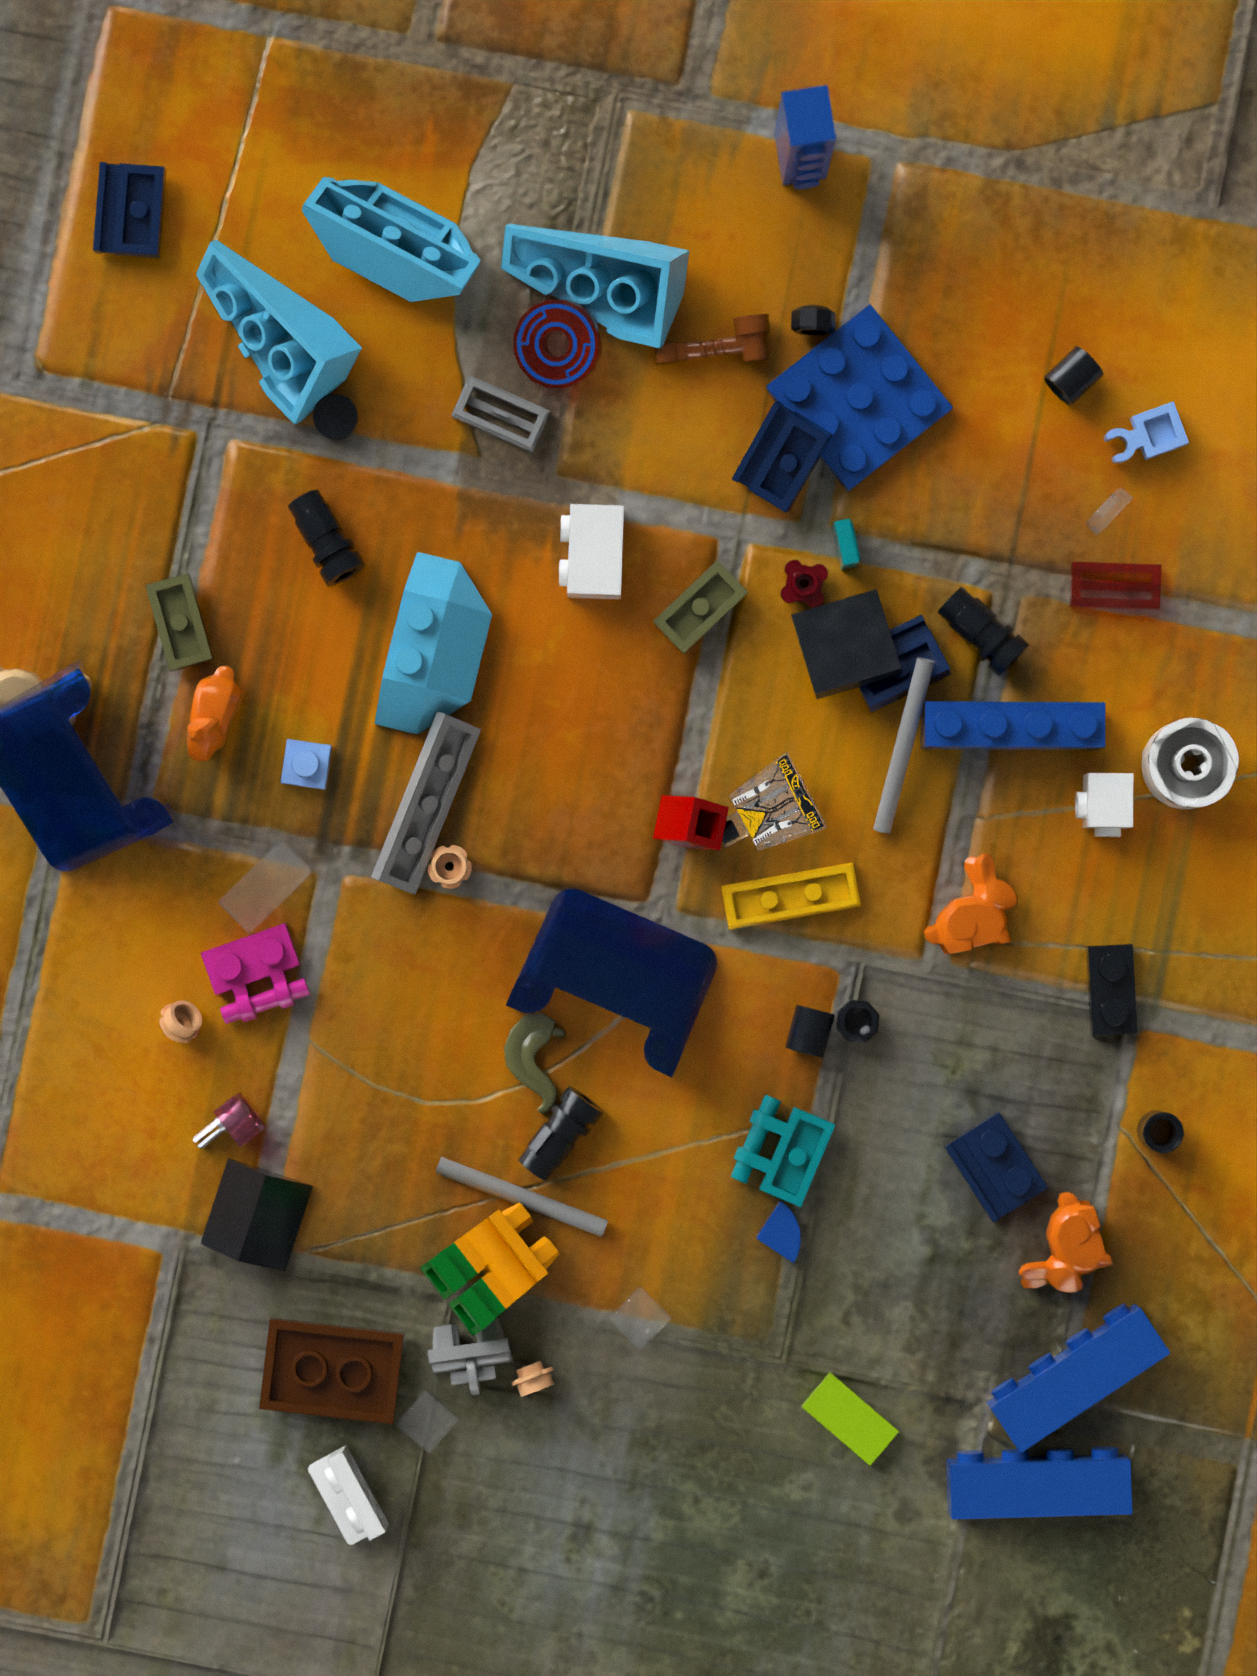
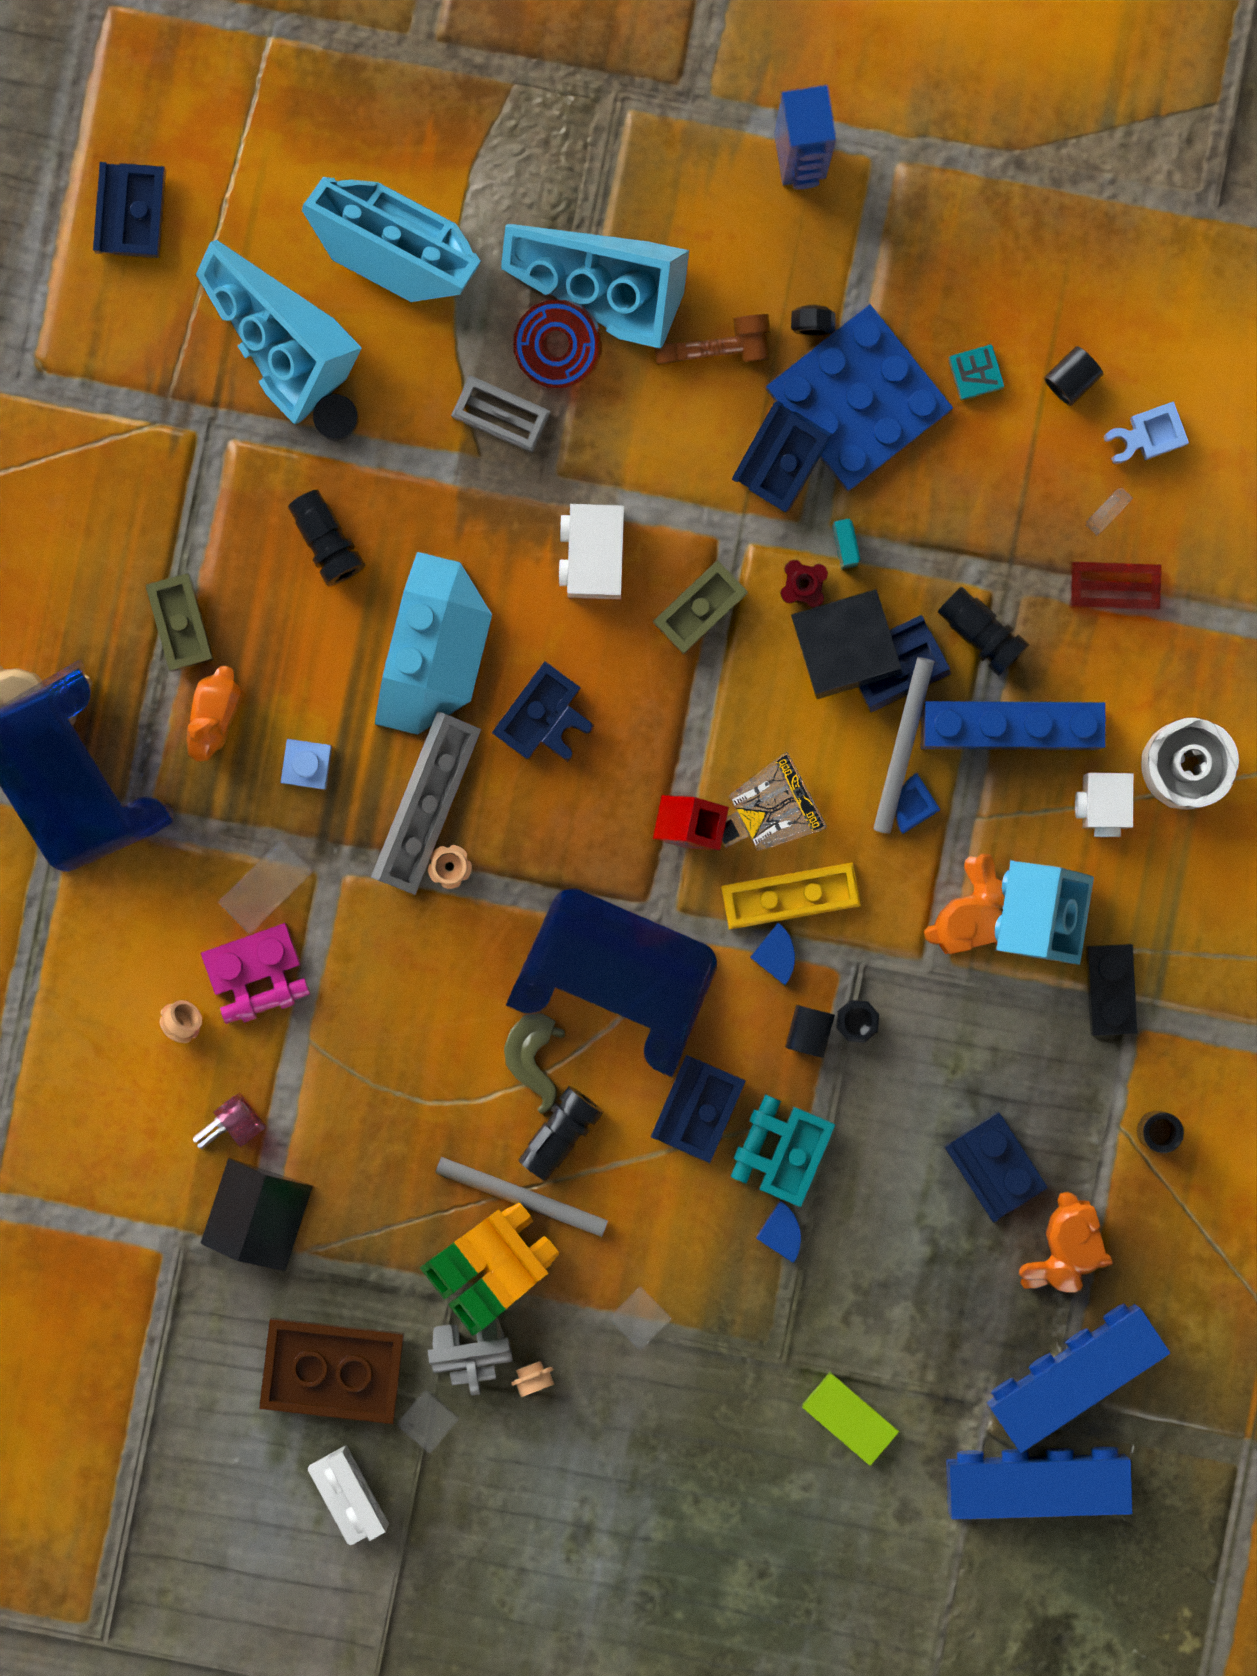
(542, 715): none -> dark blue plate
(698, 1108): none -> dark blue plate
(776, 954): none -> blue tile
(914, 804): none -> blue tile
(976, 372): none -> teal tile
(1044, 912): none -> medium azure brick

